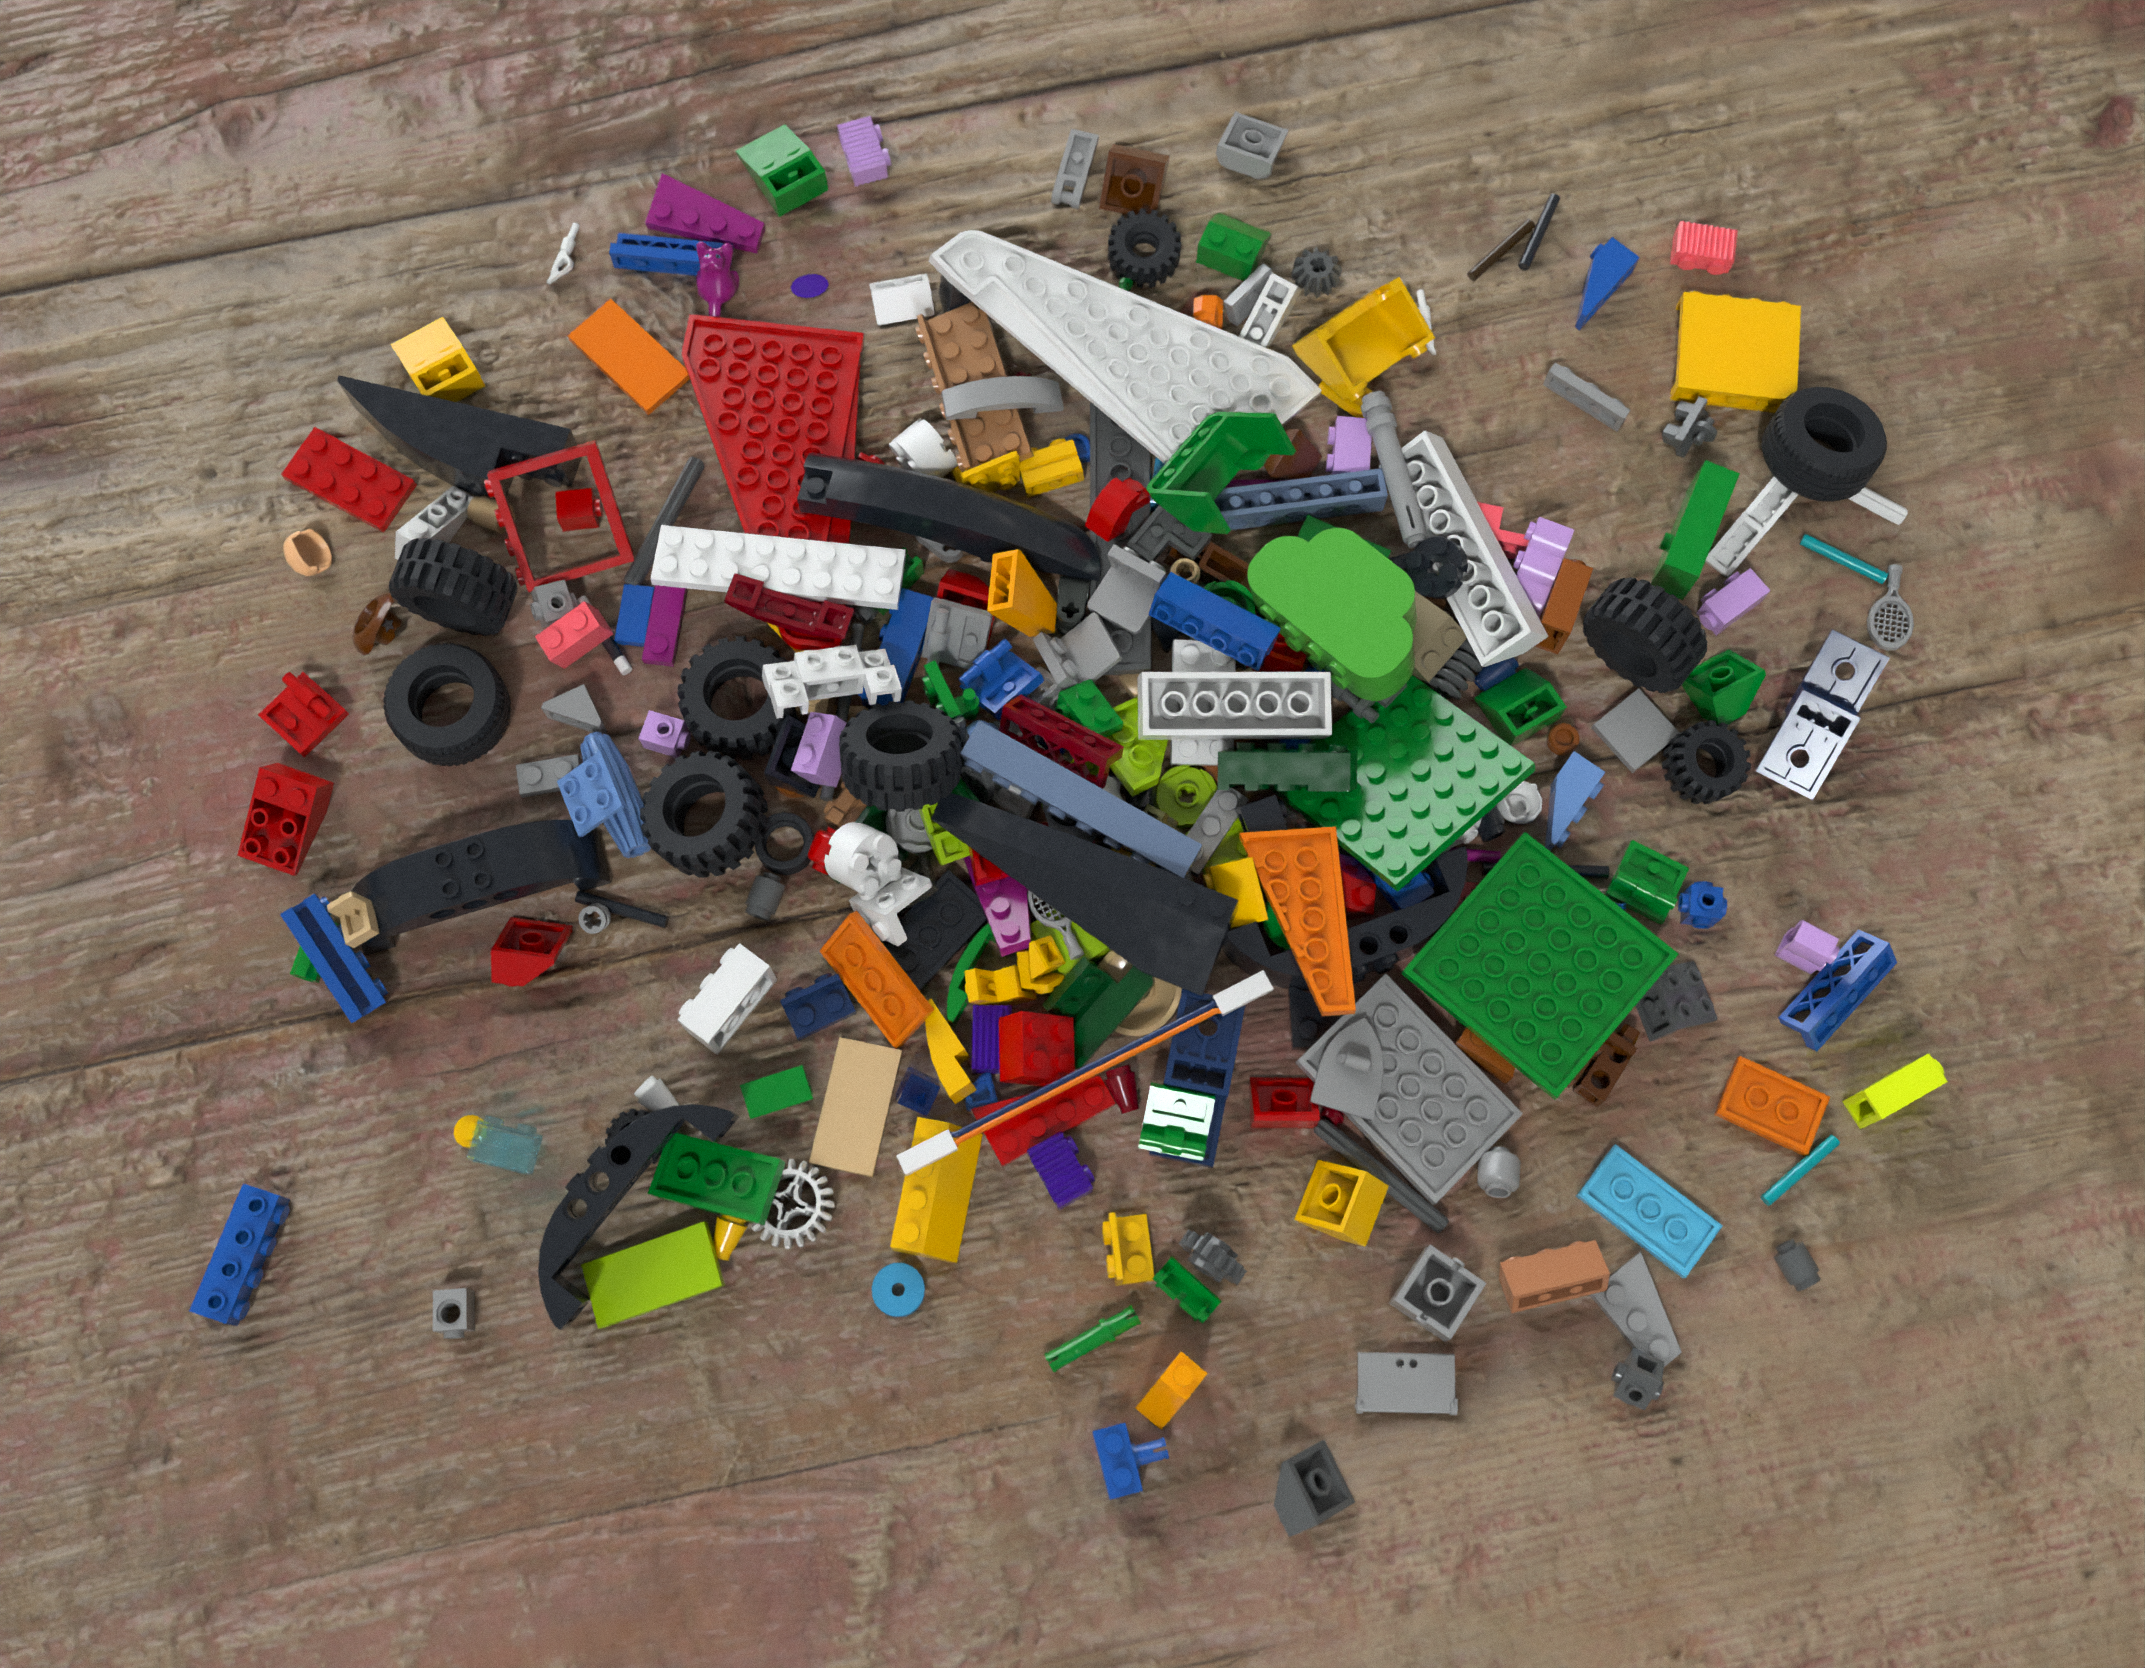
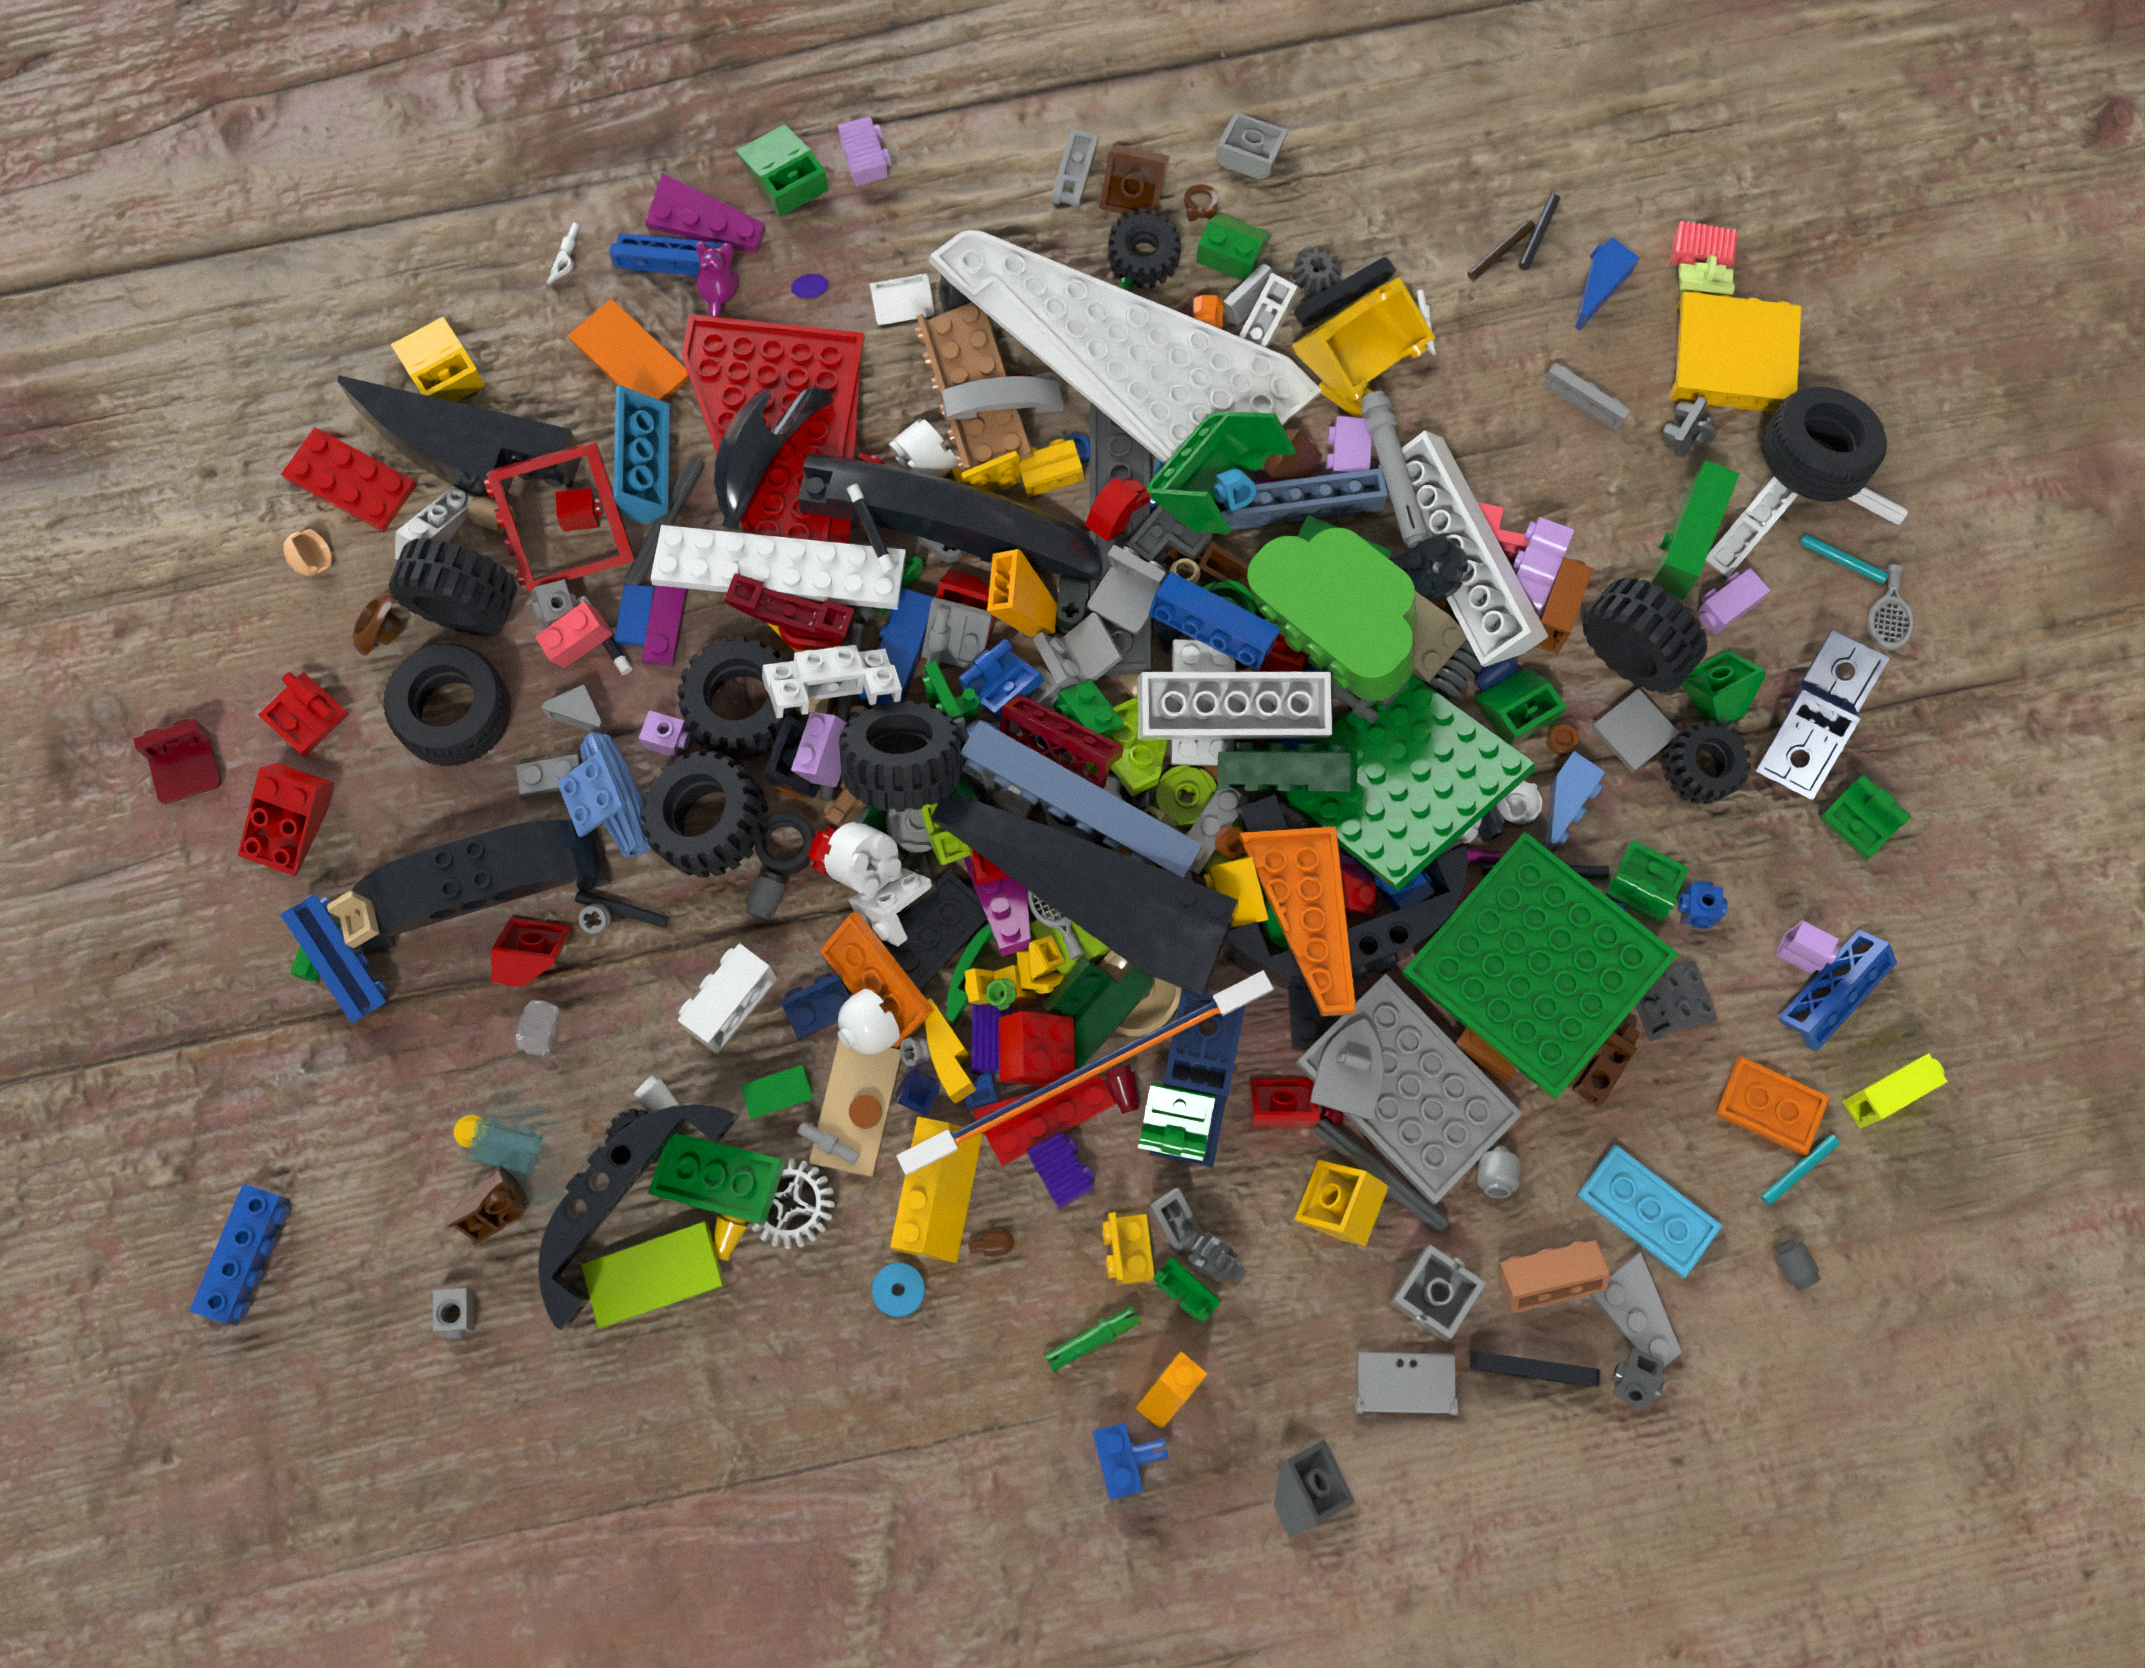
(180, 760): none -> dark red bracket
(488, 1206): none -> reddish brown slope
(538, 1027): none -> clear gear
(641, 456): none -> dark azure slope
(750, 447): none -> black piece
(828, 1143): none -> light grey bar
(865, 1111): none -> dark orange tile
(866, 1025): none -> white cylinder
(871, 528): none -> black bar
(914, 1051): none -> light grey bush
(993, 1243): none -> reddish brown cylinder
(995, 990): none -> bright green plate
(1174, 1217): none -> light grey slope
(1194, 213): none -> reddish brown piece
(1228, 842): none -> dark orange tile
(1234, 489): none -> dark azure plate
(1345, 292): none -> black beam
(1534, 1369): none -> black beam
(1706, 277): none -> yellowish green hips
(1865, 816): none -> green plate

